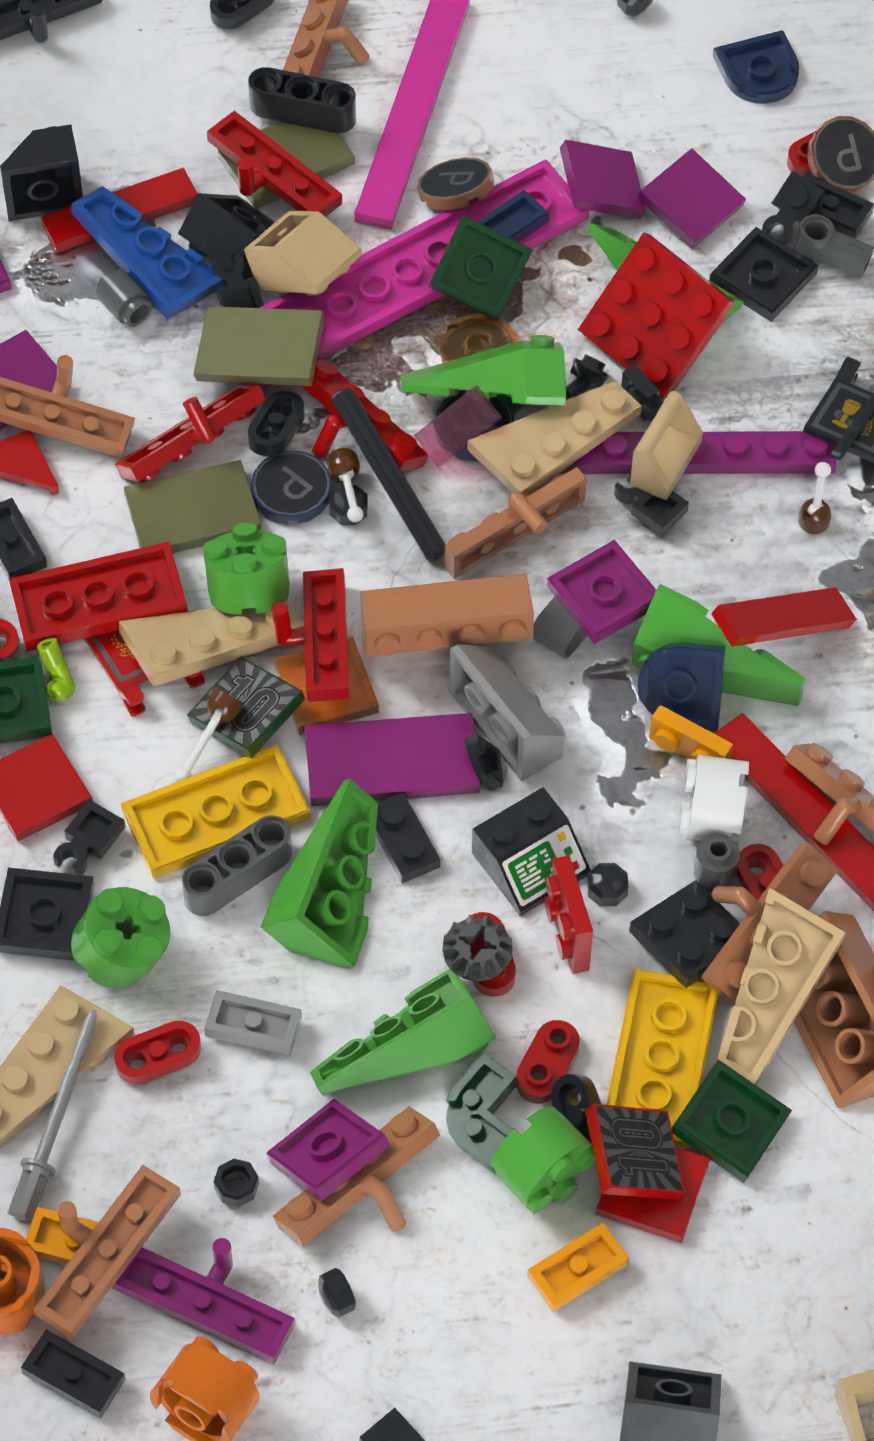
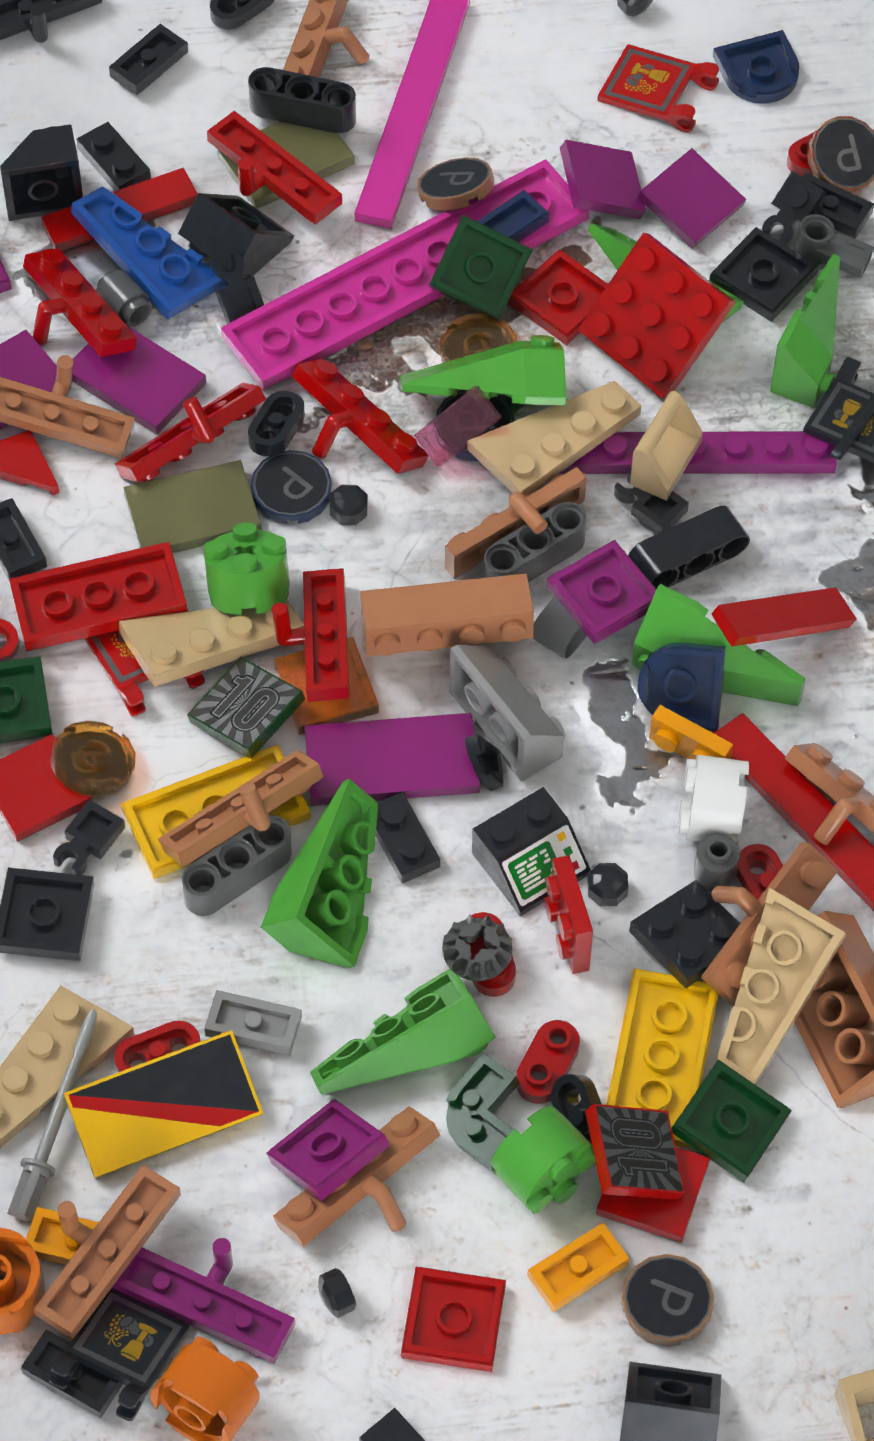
(61, 680): lime arm -> none
(79, 303): none -> red plate
(92, 759): none -> clear orange tile
(112, 157): none -> black plate
(121, 936): bright green brick -> none
(124, 1343): none -> black flag
(139, 382): none -> magenta tile
(148, 59): none -> black plate
(163, 1104): none -> tile
(221, 709): hinge -> none
(236, 1182): black tile -> none
(242, 807): none -> nougat plate
(259, 346): olive tile -> none
(300, 254): tan slope -> none
(344, 468): reddish brown hinge -> none
(389, 474): black axle -> none
(453, 1319): none -> red tile
(554, 544): none -> dark grey beam
(558, 296): none -> red tile
(588, 372): black plate -> none
(643, 391): black plate -> none
(654, 83): none -> red flag
(667, 1300): none -> black tile
(690, 547): none -> black beam
(808, 343): none -> bright green wedge
(816, 507): reddish brown hinge -> none

